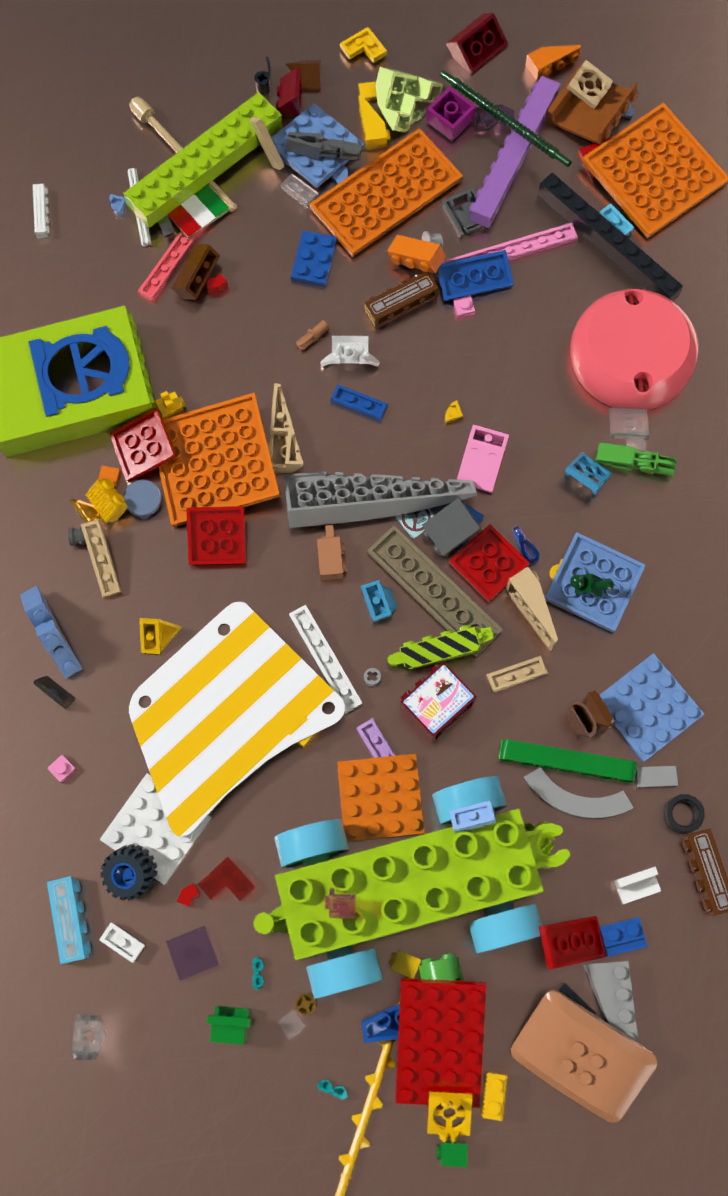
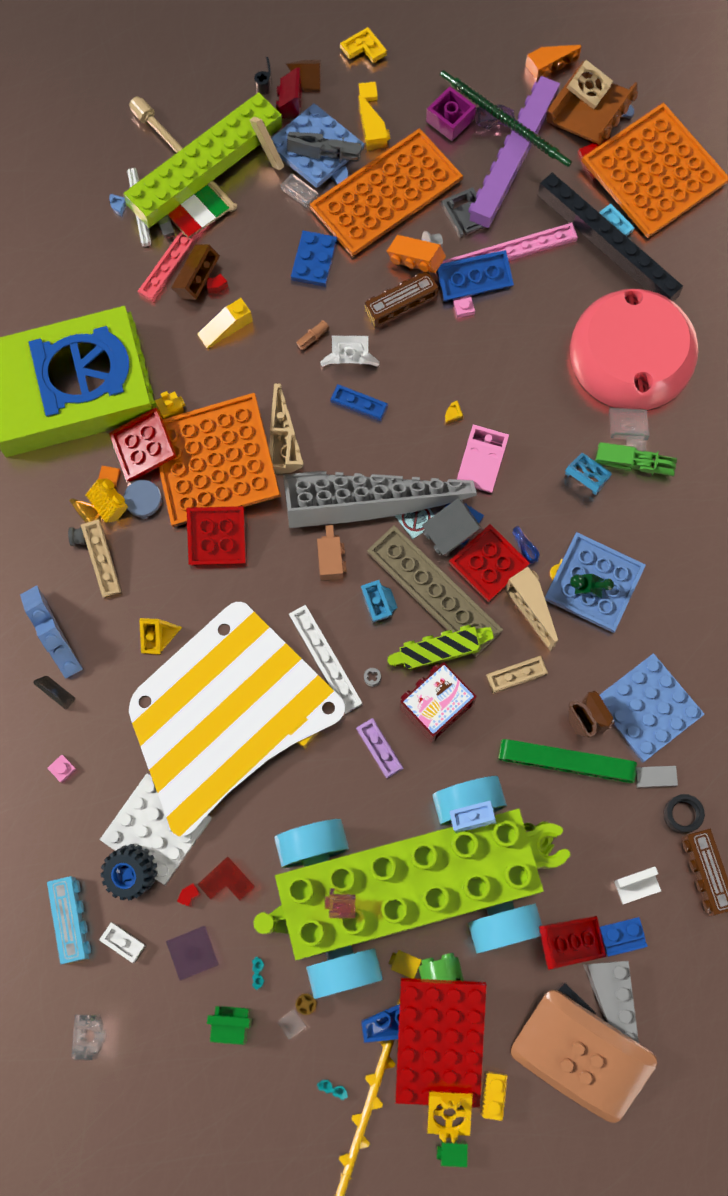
(41, 210): white piece -> none
(226, 323): none -> yellow slope
(380, 797): orange plate -> none
(404, 97): yellowish green brick -> none
(477, 42): dark red slope -> none
(573, 804): light grey tile -> none

